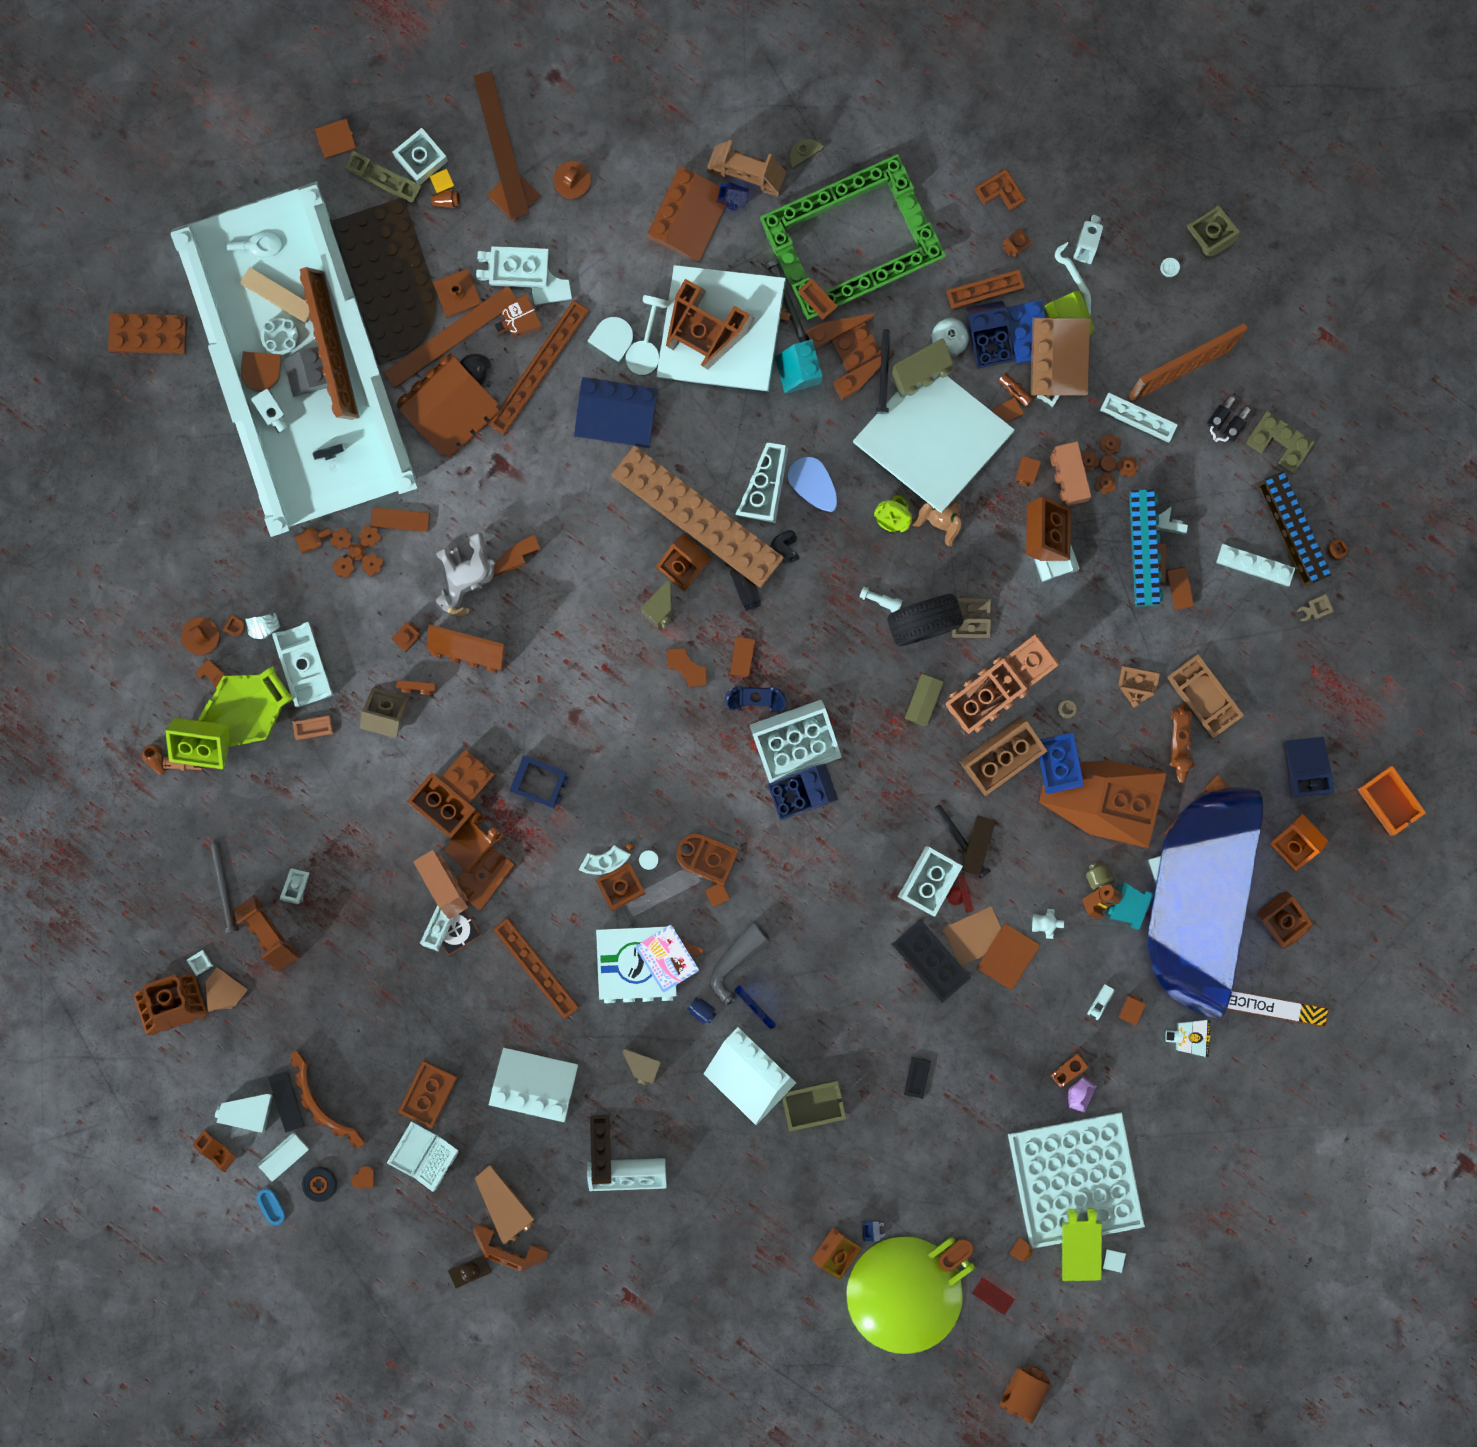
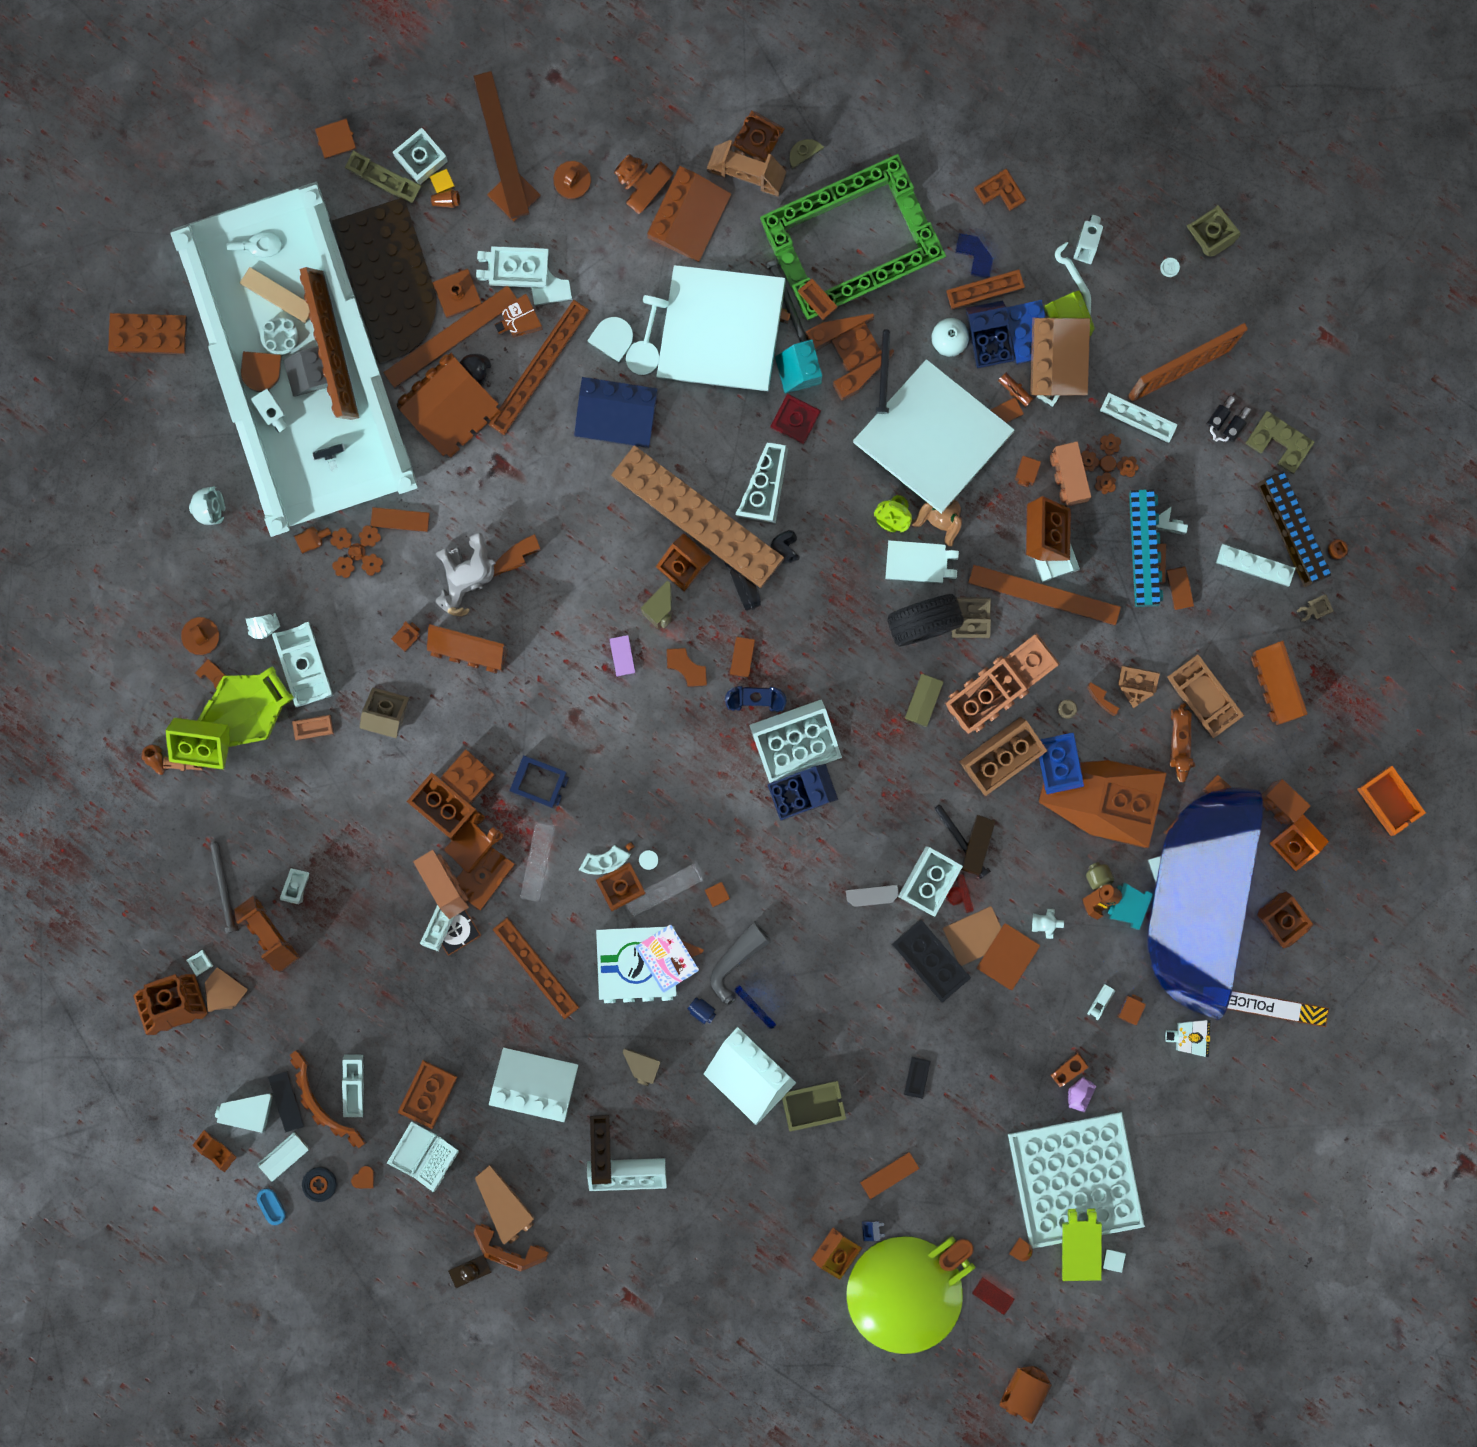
(207, 506): none -> light aqua cylinder
(234, 626): dark orange tile -> none
(353, 1085): none -> light aqua slope
(408, 686): dark orange plate -> none
(537, 862): none -> clear tile
(622, 656): none -> lavender tile
(647, 185): none -> dark orange beam
(701, 330): dark orange wedge -> none
(708, 857): dark orange tile -> none
(733, 196): clear blue brick -> none
(758, 136): none -> dark orange slope
(795, 419): none -> dark red tile
(813, 483): light blue shield -> none
(872, 896): none -> light grey piece
(885, 601): light aqua piece -> none
(889, 1175): none -> dark orange tile
(919, 562): none -> light aqua tile
(922, 368): olive slope -> none
(972, 246): none -> clear blue tile
(1016, 243): dark orange bracket -> none
(1044, 595): none -> dark orange tile
(1098, 695): none -> dark orange slope
(1279, 683): none -> dark orange slope
(1284, 802): none -> dark orange brick
(1309, 767): dark blue slope -> none

